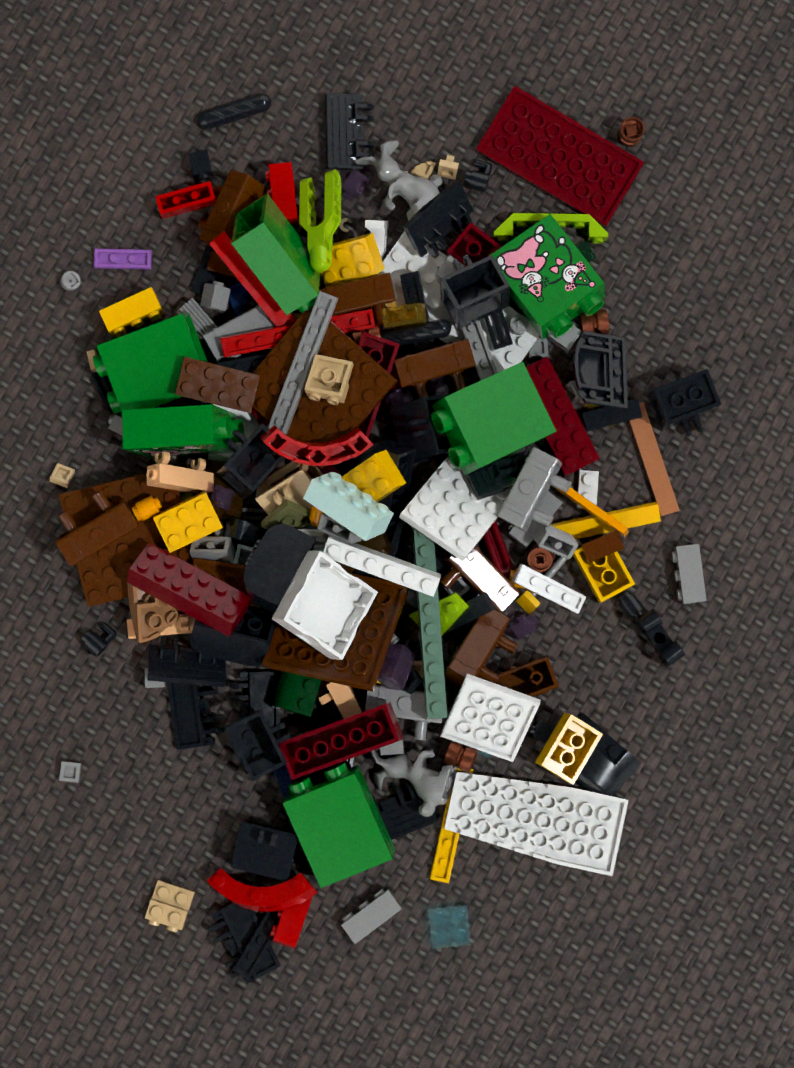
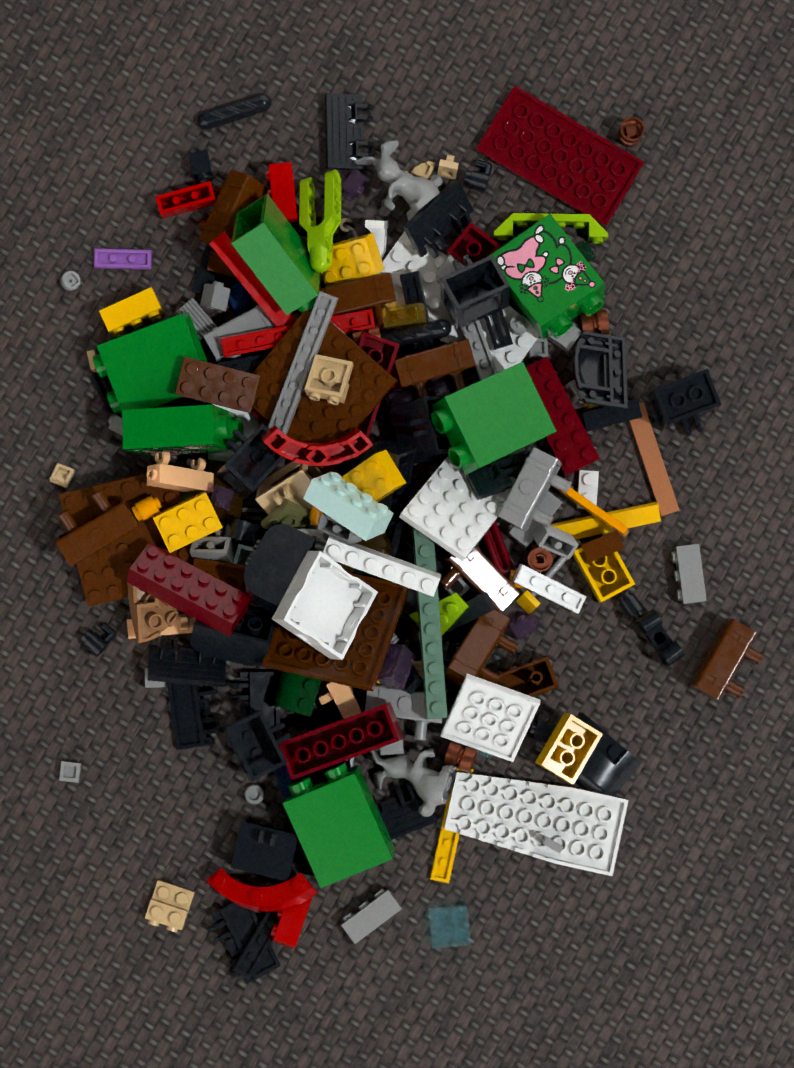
(254, 794): none -> light grey tile
(552, 844): none -> light grey tile
(723, 659): none -> reddish brown piece

